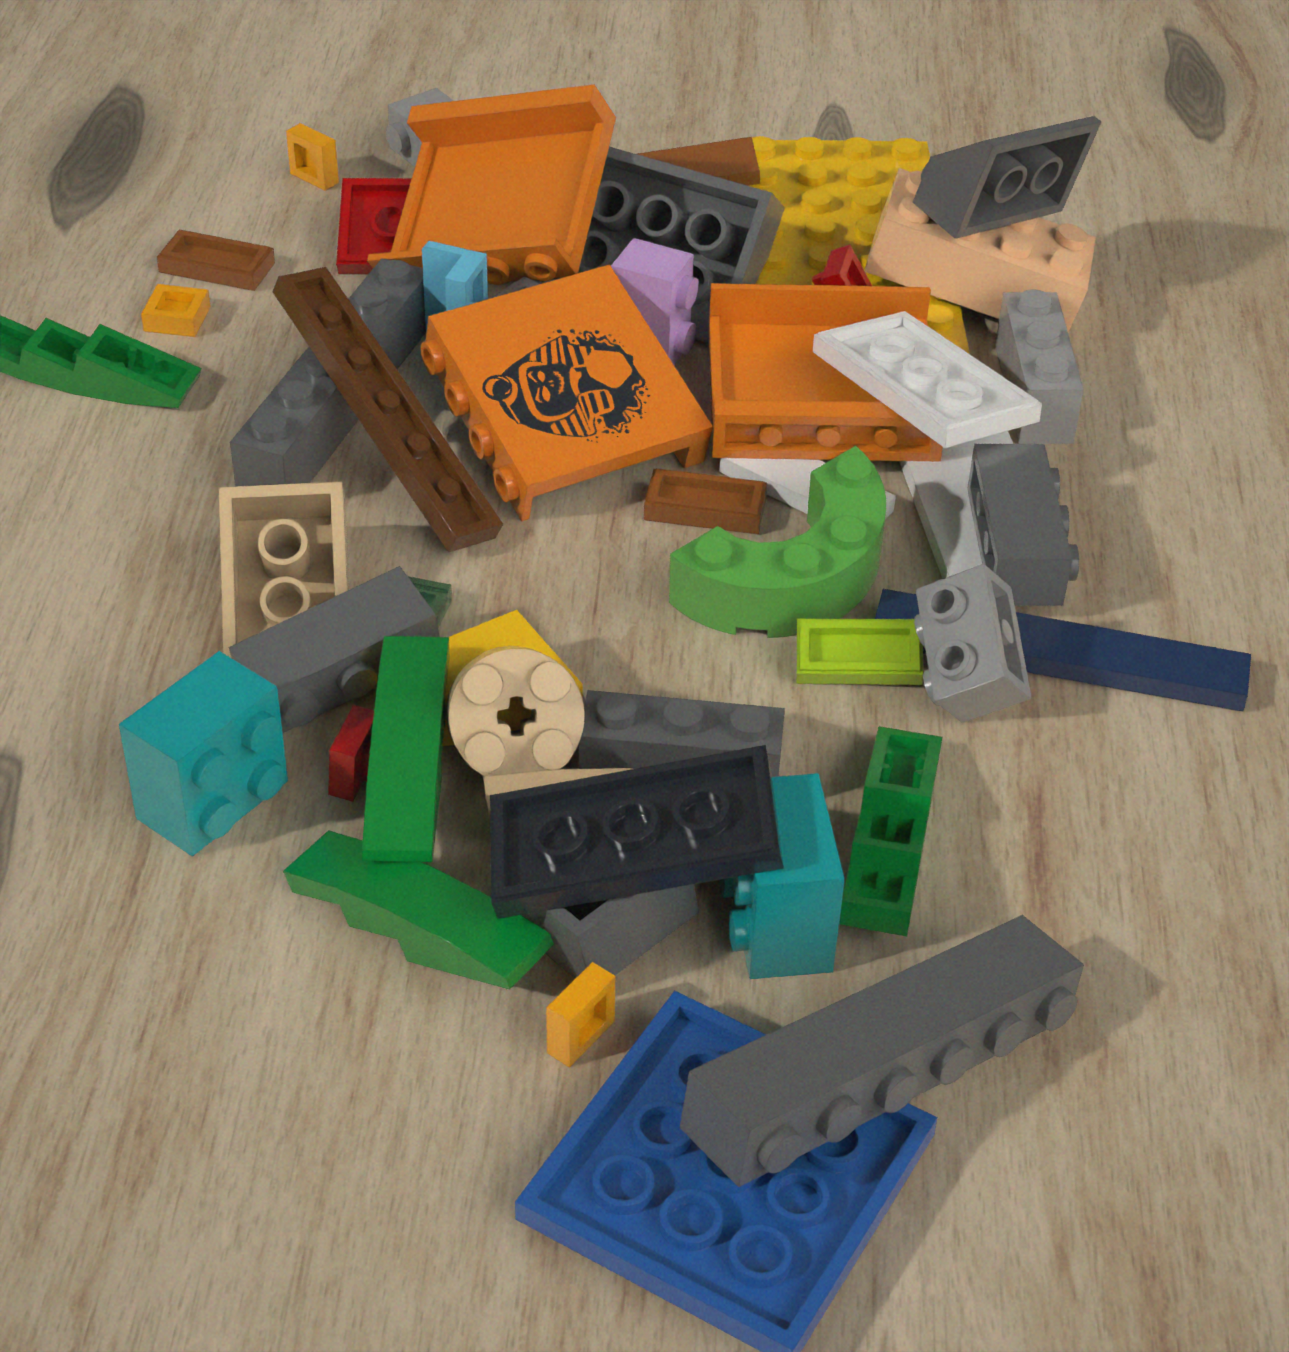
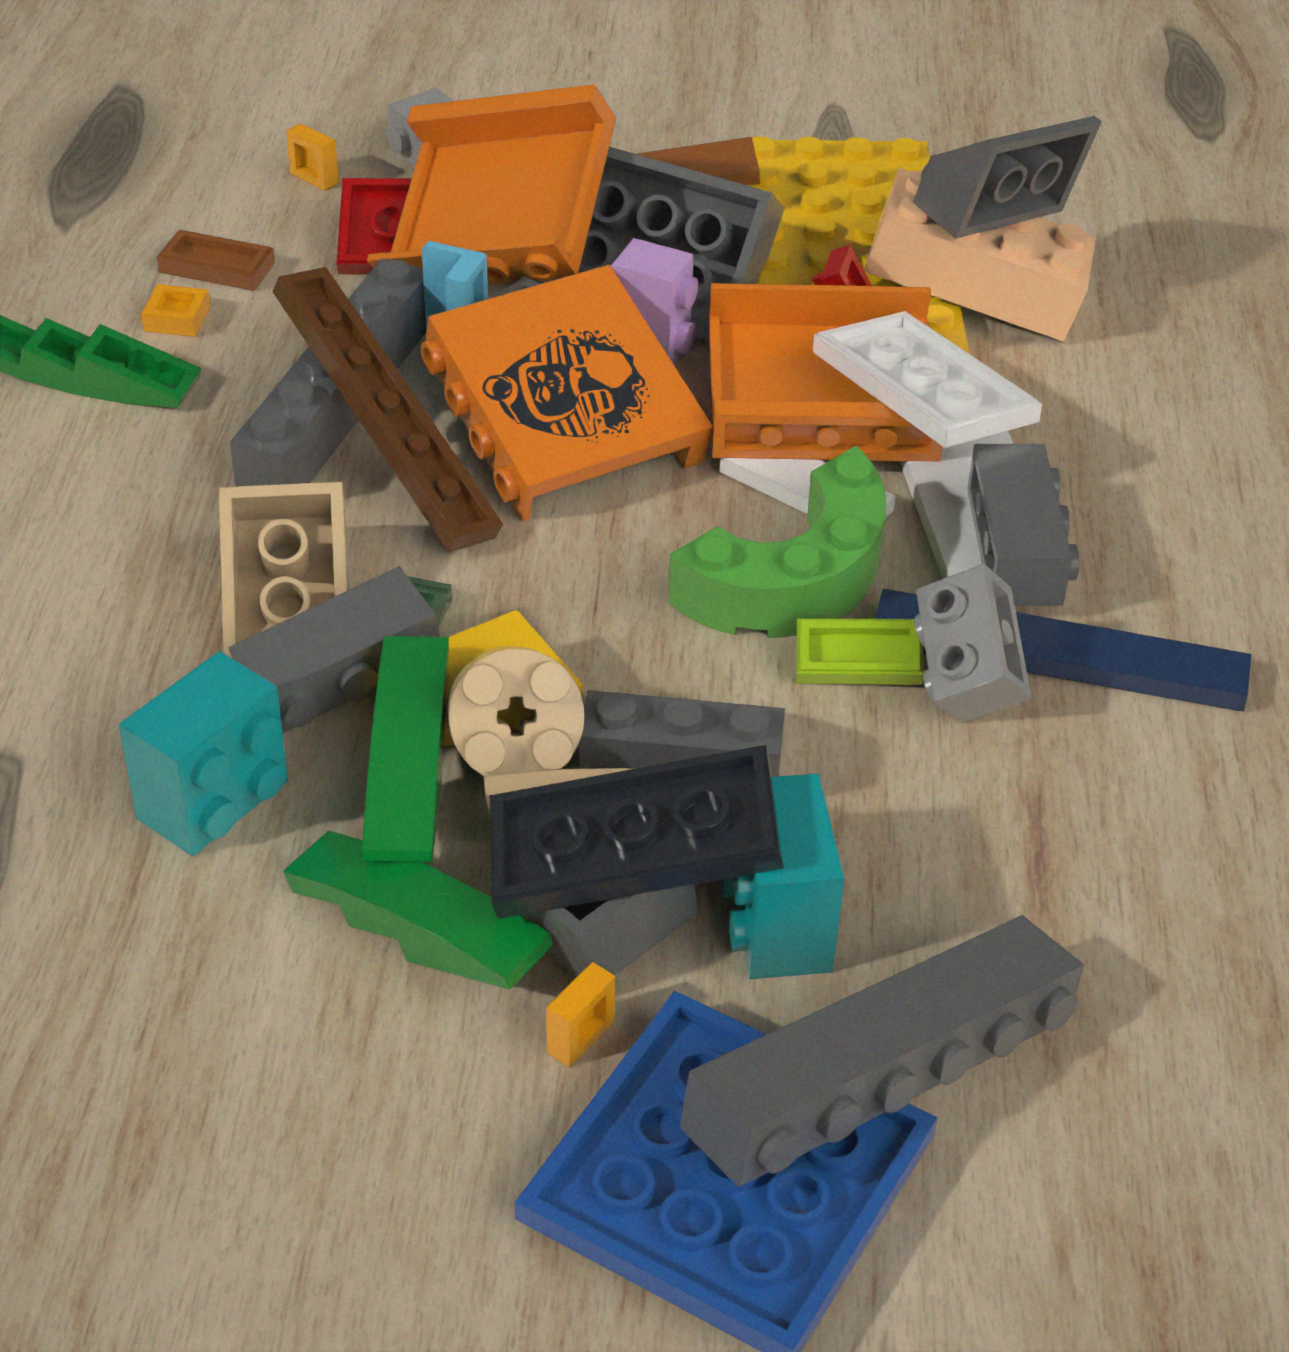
(350, 754): red tile -> none
(705, 501): dark orange tile -> none
(891, 832): green slope -> none
(1040, 360): light grey brick -> none

